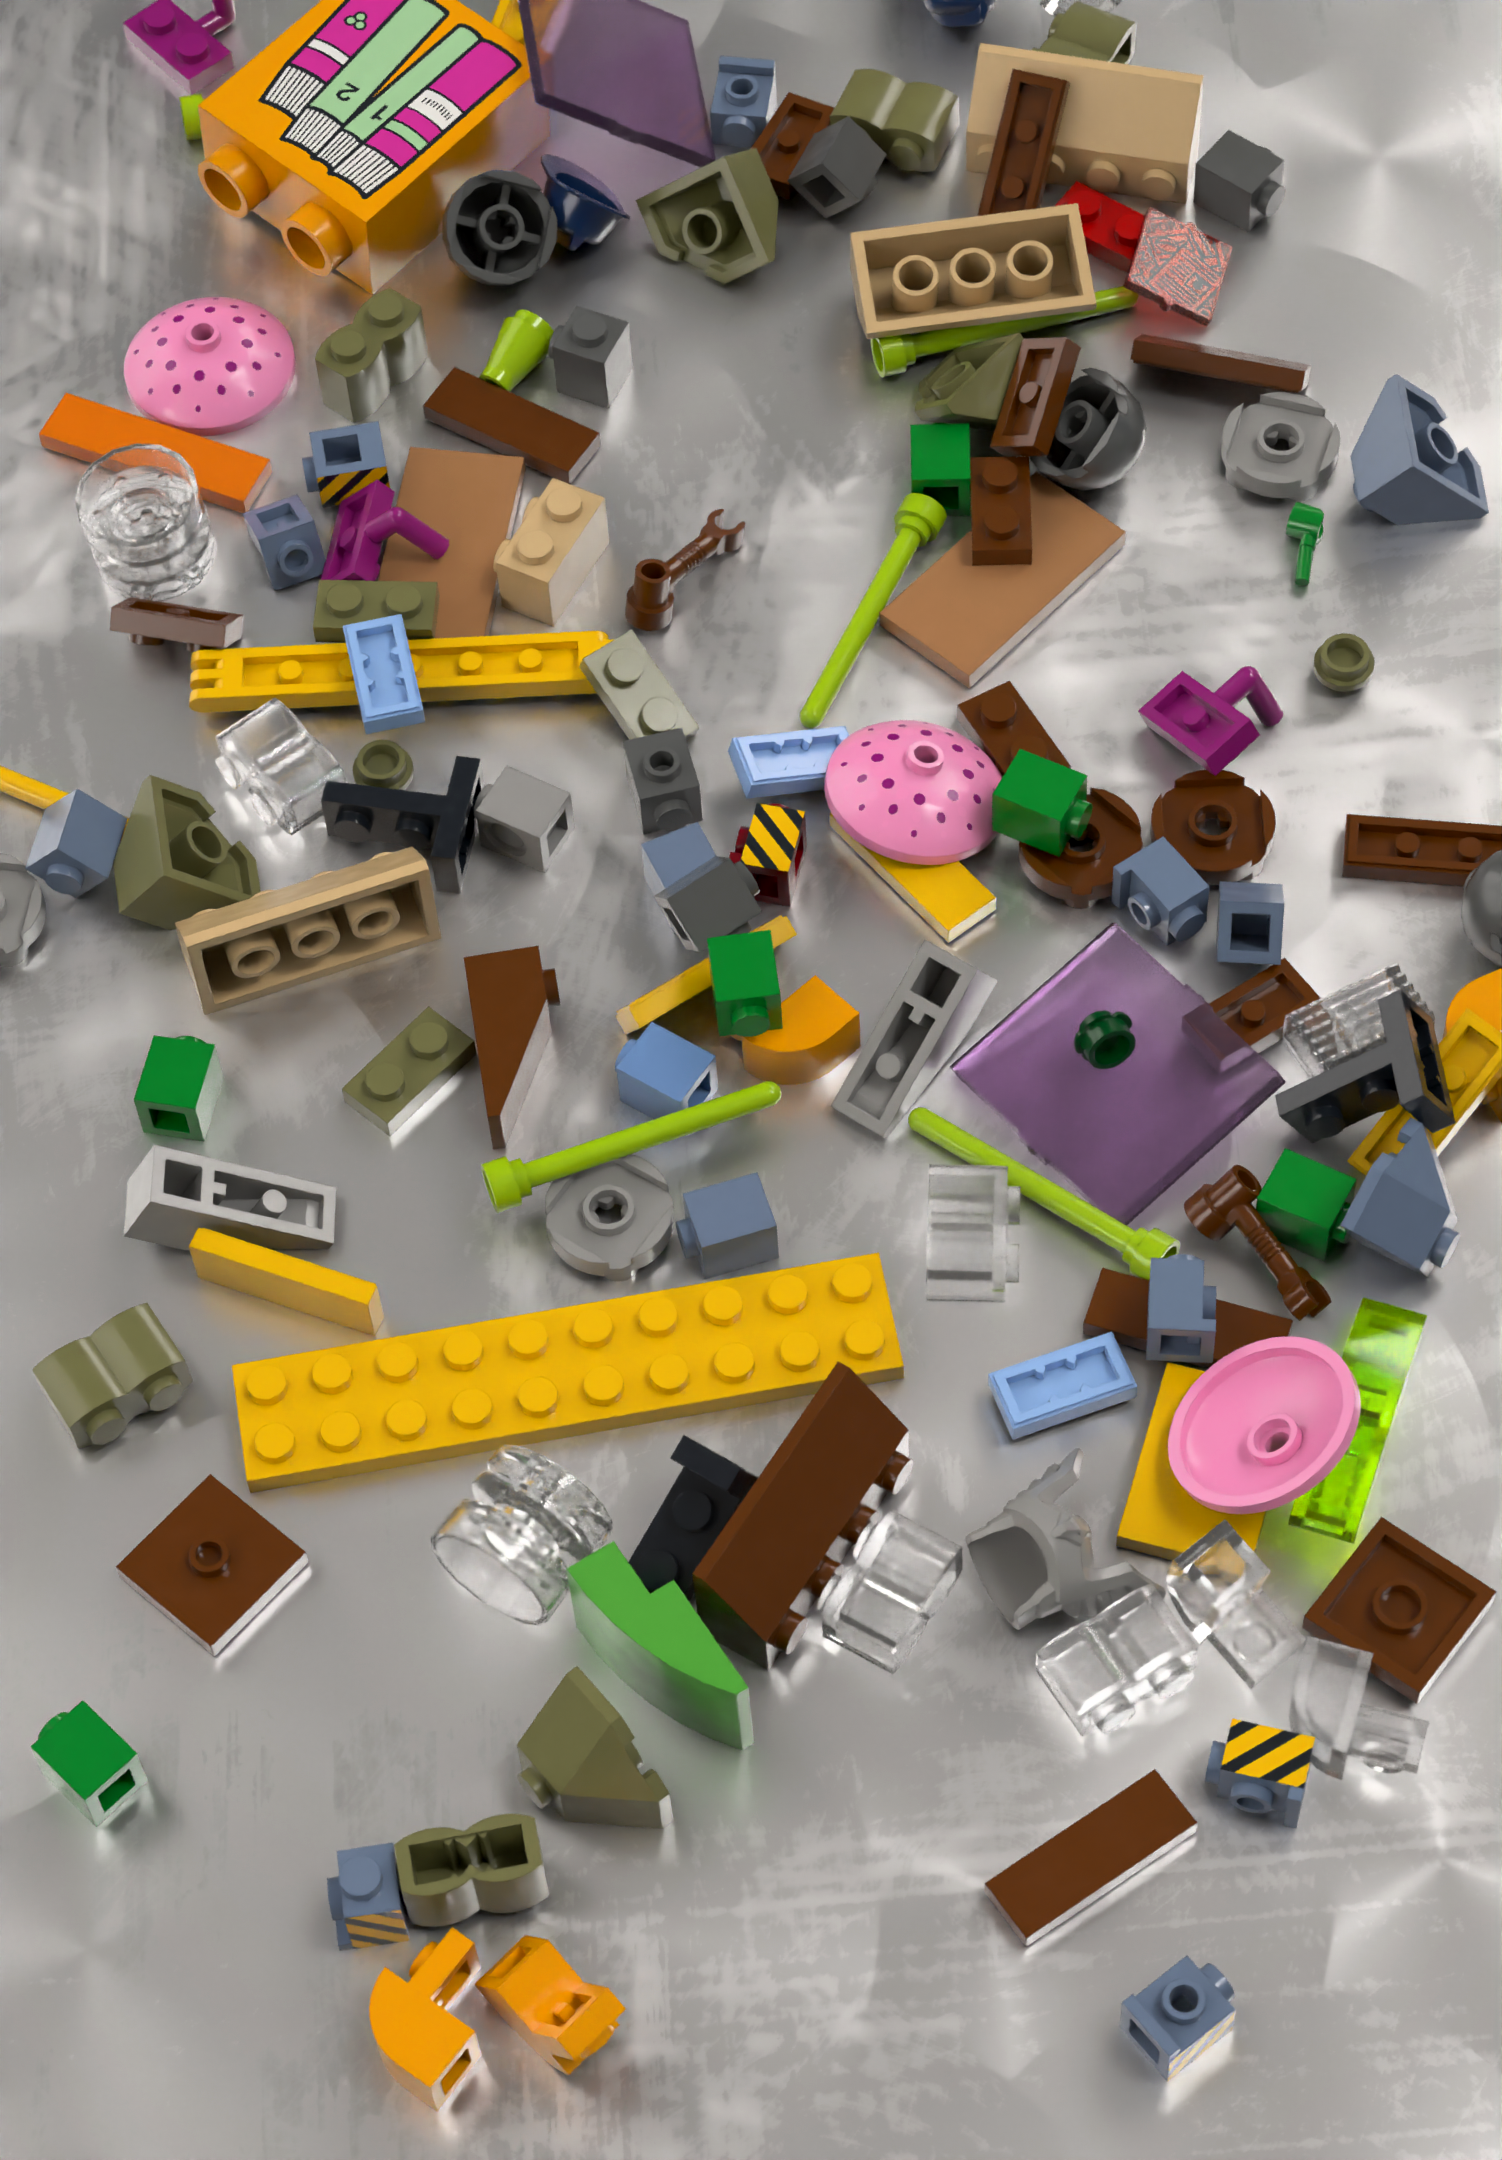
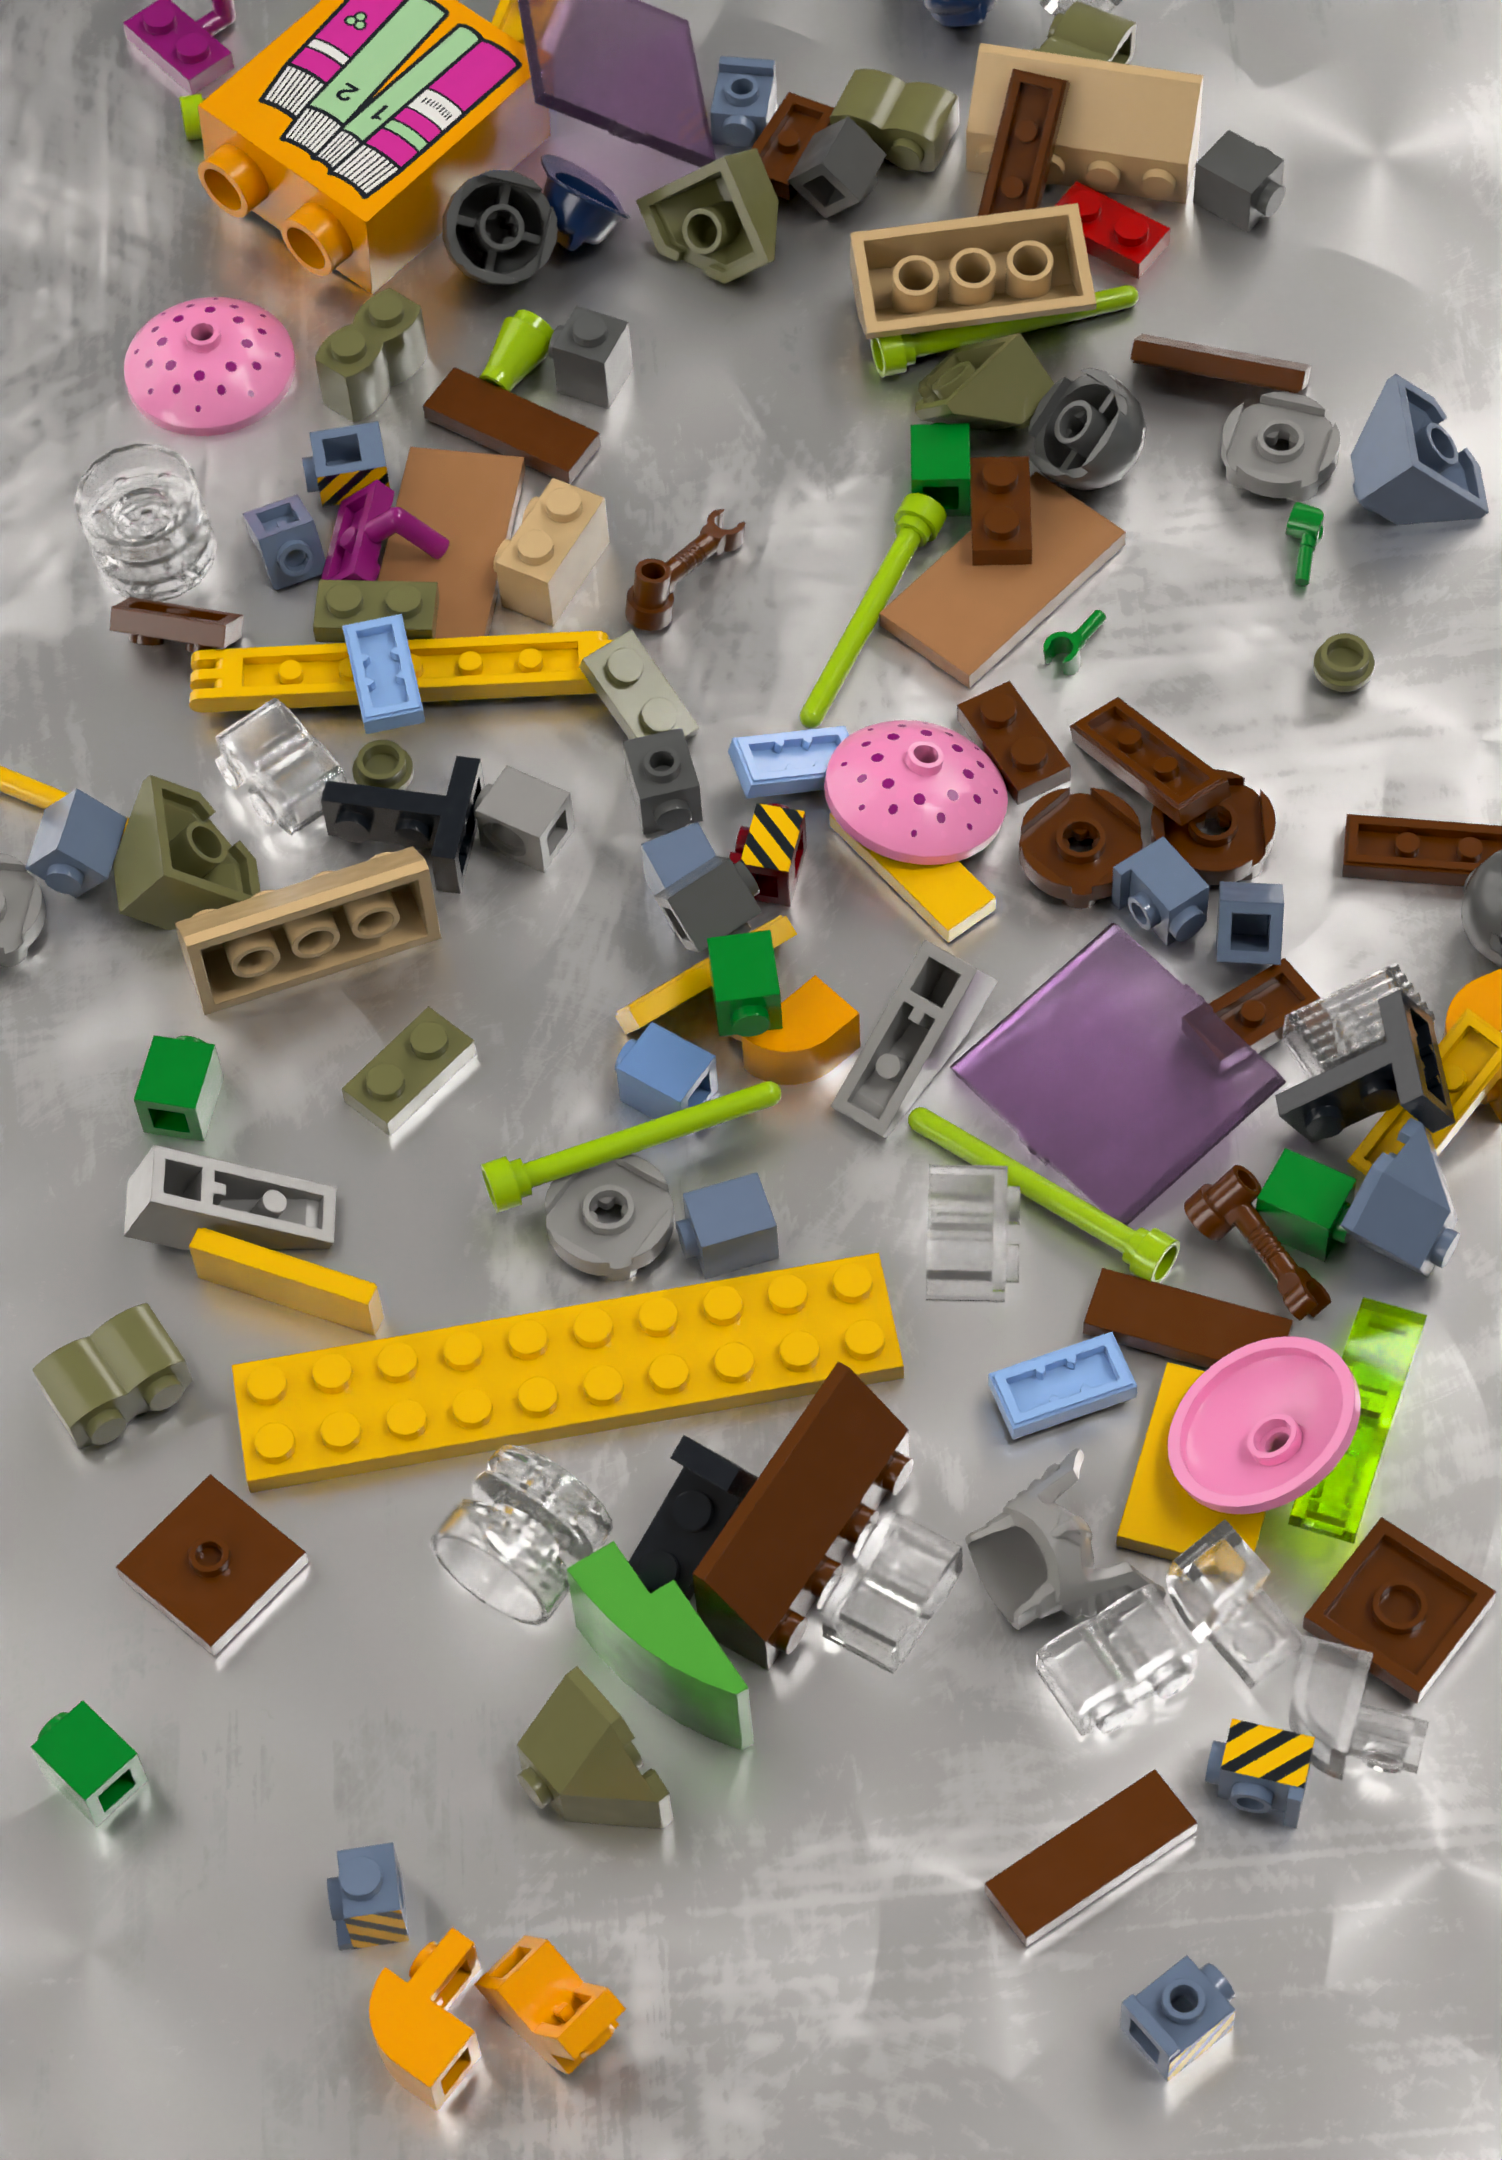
(93, 429): orange tile -> none
(457, 1872): olive brick -> none
(510, 1027): reddish brown slope -> none
(1035, 396): reddish brown plate -> none
(1041, 803): green brick -> none
(1072, 643): none -> green hand
(1105, 1039): dark green plate -> none
(1150, 761): none -> reddish brown tile
(1177, 266): clear red piece -> none
(1180, 1311): sand blue brick -> none
(1206, 722): magenta plate -> none

